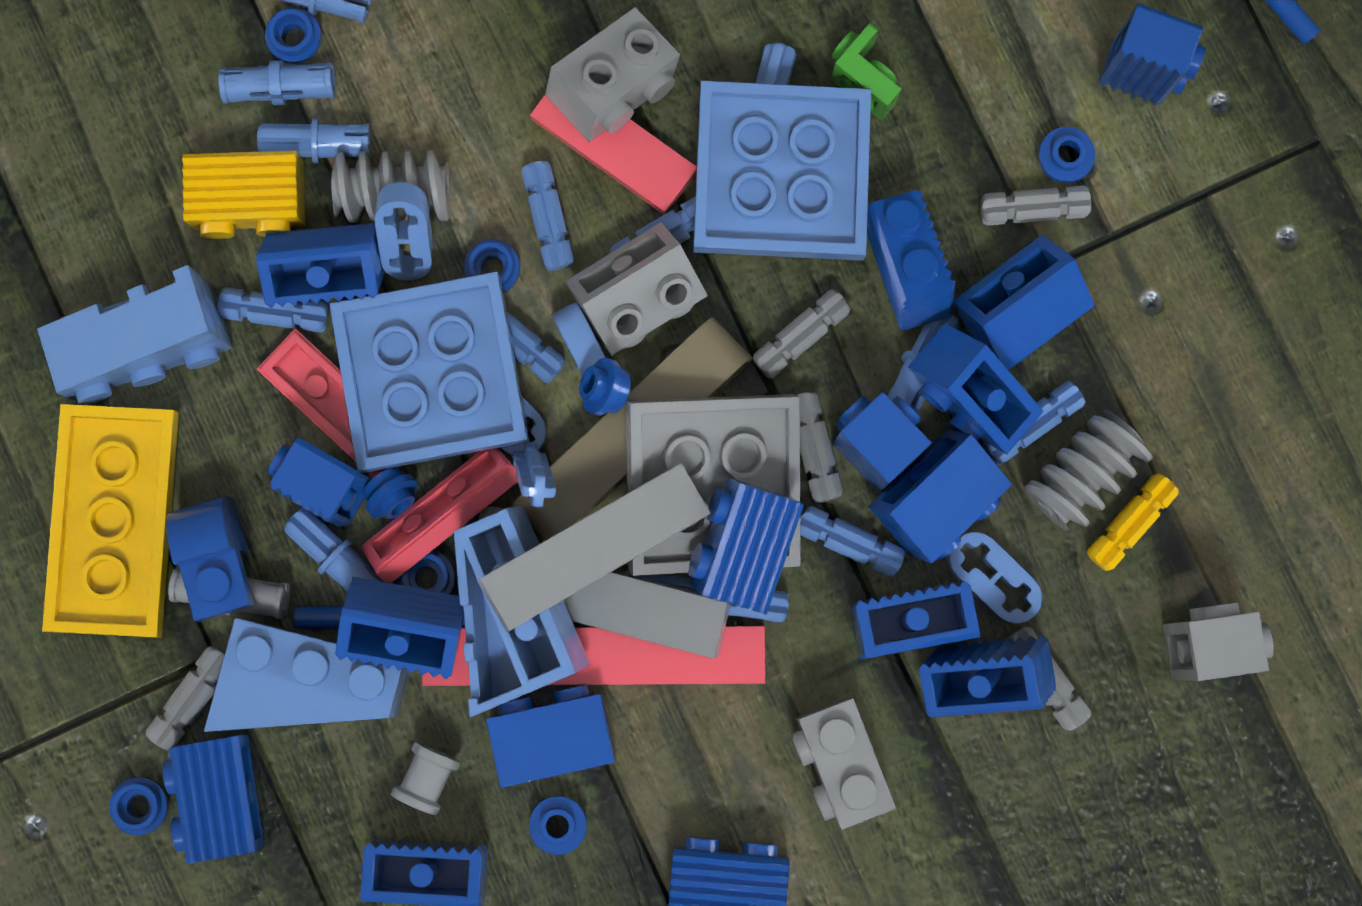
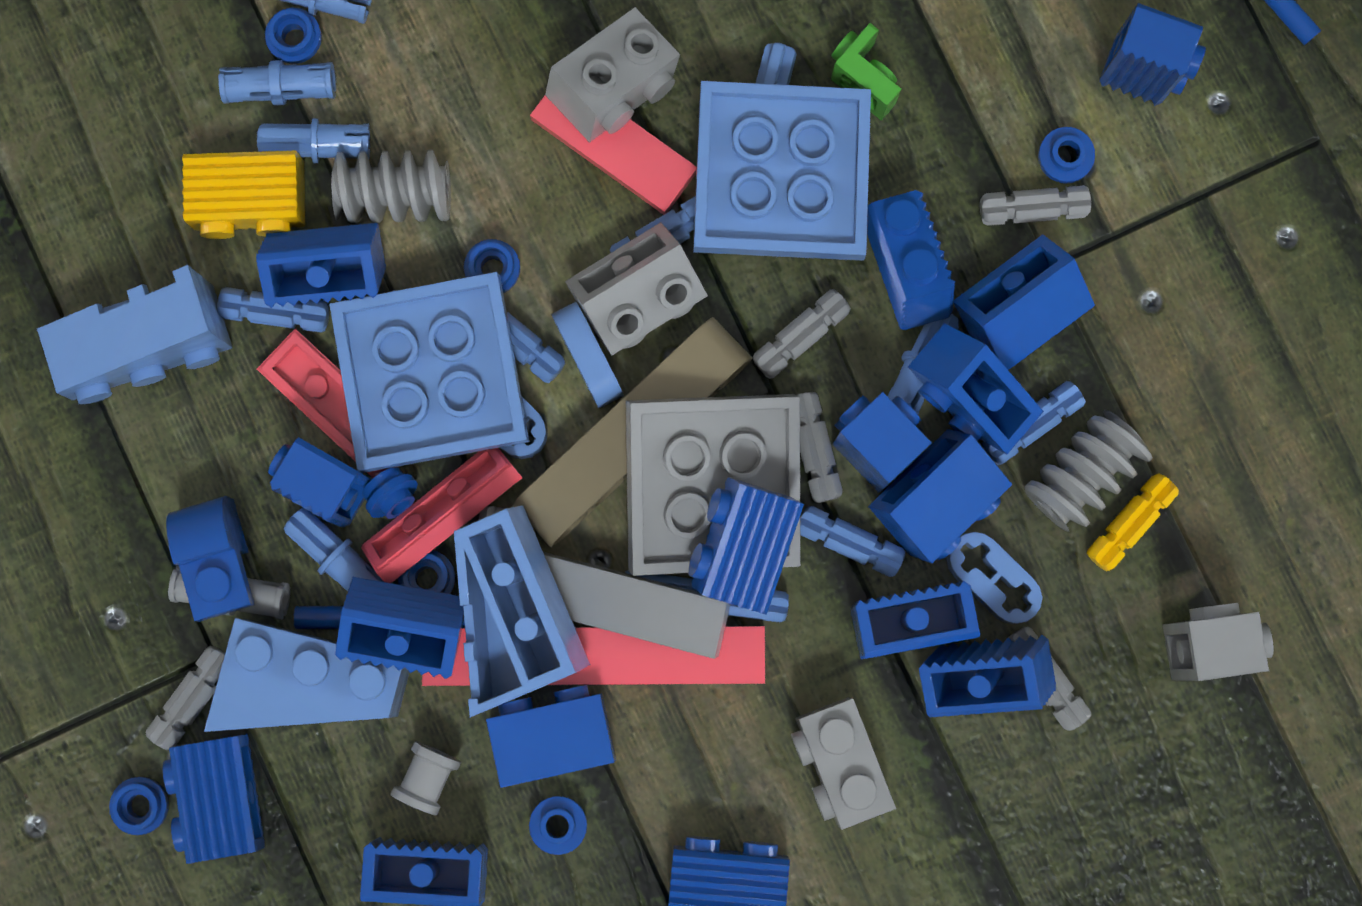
(110, 521): yellow plate -> none
(414, 231): medium blue beam -> none
(534, 474): medium blue axle -> none
(547, 215): medium blue axle -> none
(593, 547): light grey tile -> none
(604, 387): blue plate -> none

